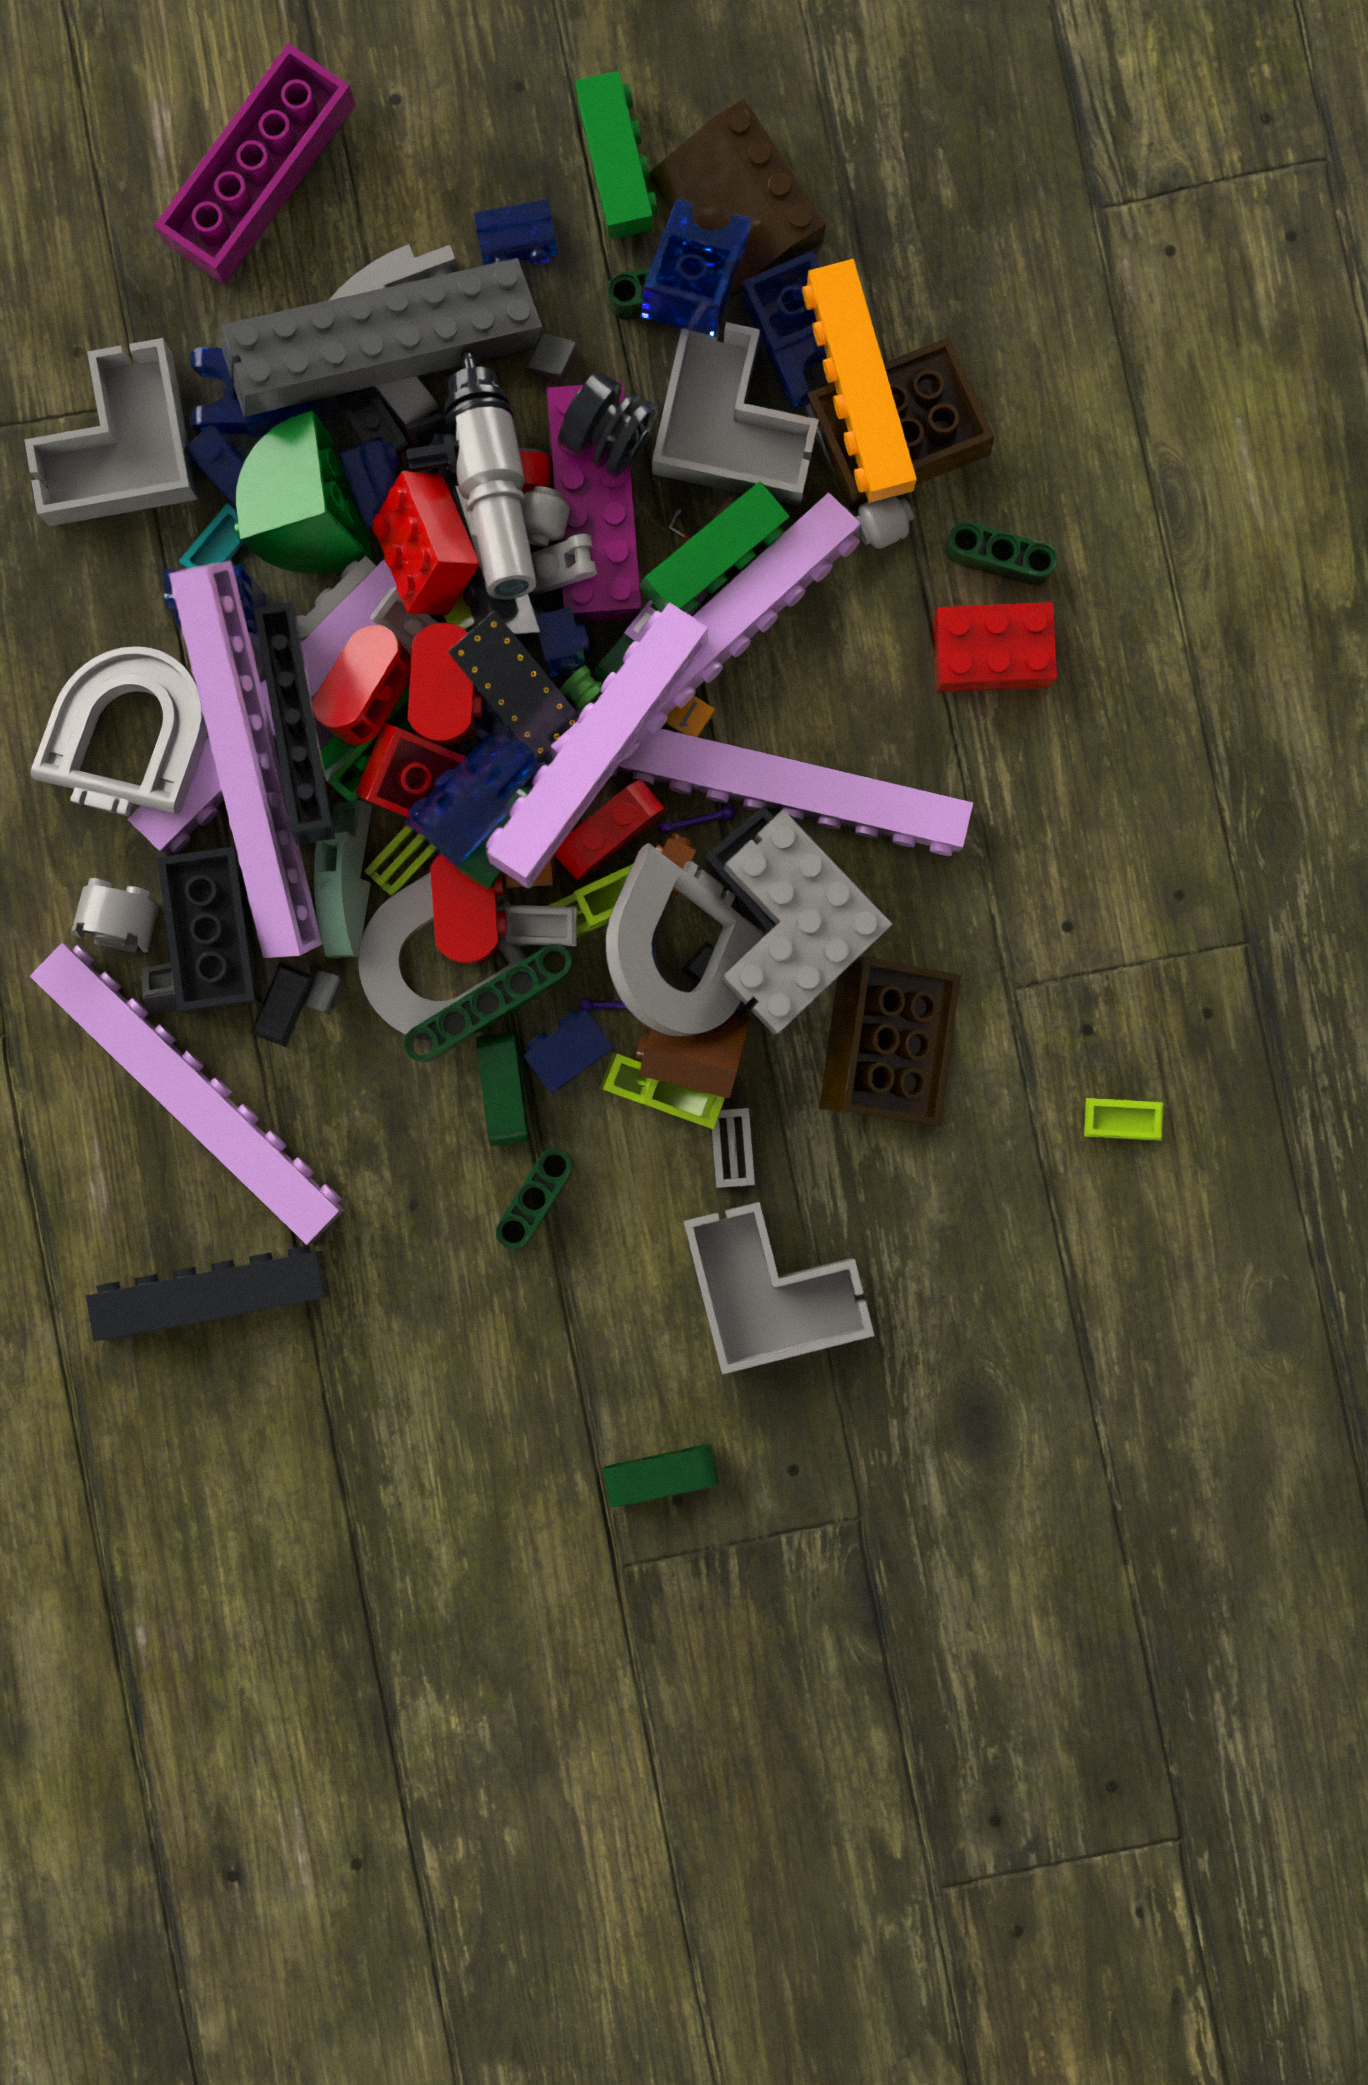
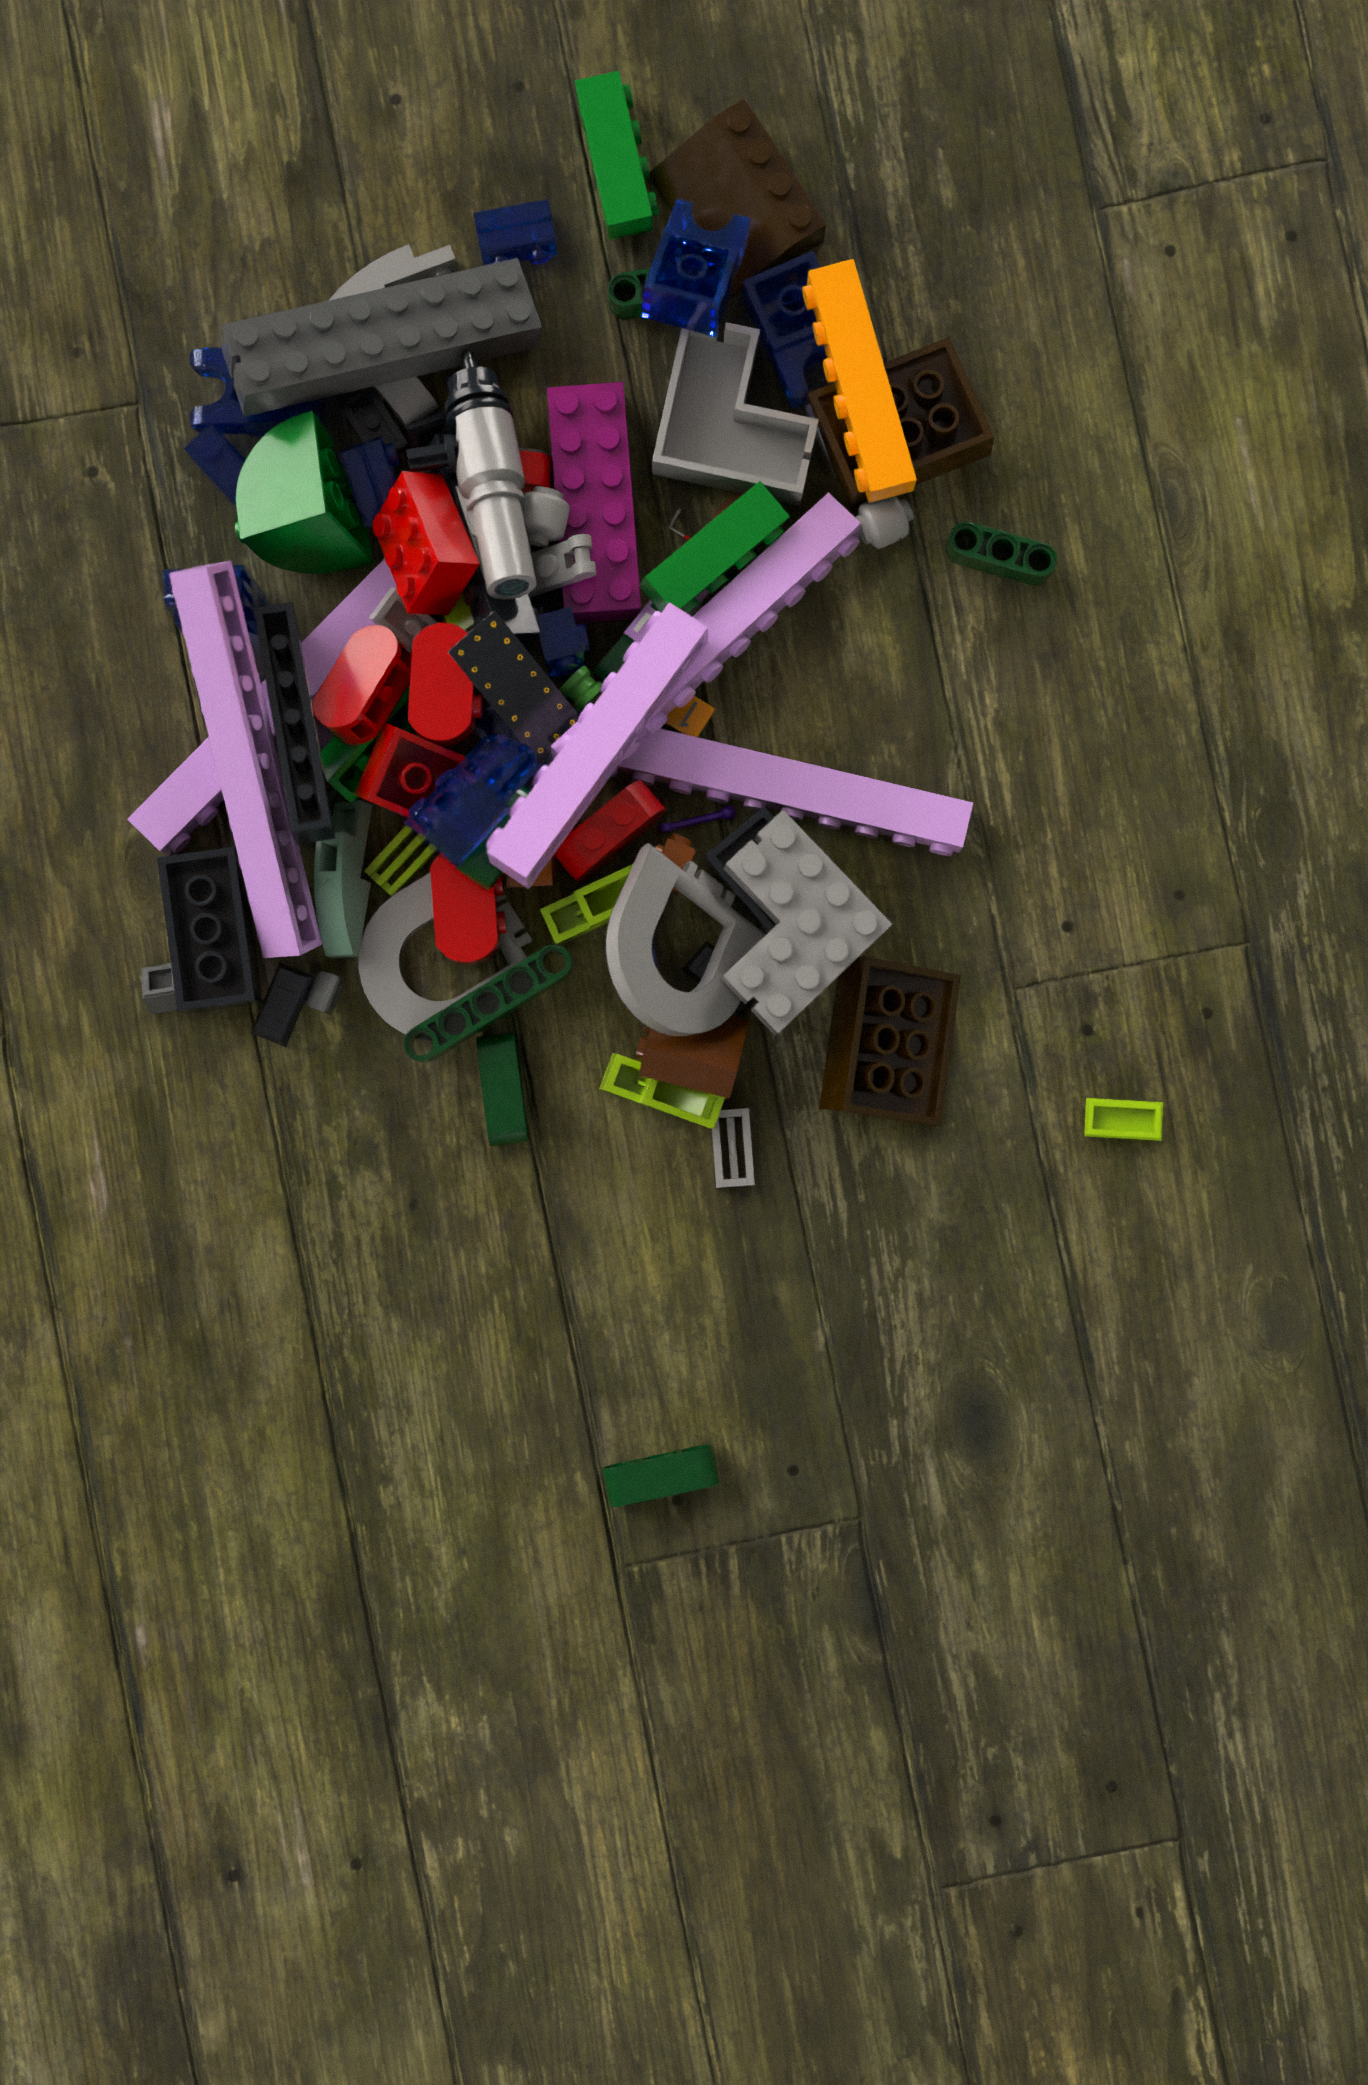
(78, 711): piece -> none
(116, 916): light grey brick -> none
(133, 455): light grey piece -> none
(187, 1093): lavender brick -> none
(207, 1295): black brick -> none
(216, 542): teal tile -> none
(255, 164): magenta brick -> none
(331, 598): light grey plate -> none
(521, 1212): dark green beam -> none
(540, 925): light grey tile -> none
(553, 357): dark grey slope -> none
(568, 1050): clear blue brick -> none
(588, 1004): dark purple hinge -> none
(599, 420): black wheel -> none
(767, 1315): light grey piece -> none
(994, 647): red brick -> none

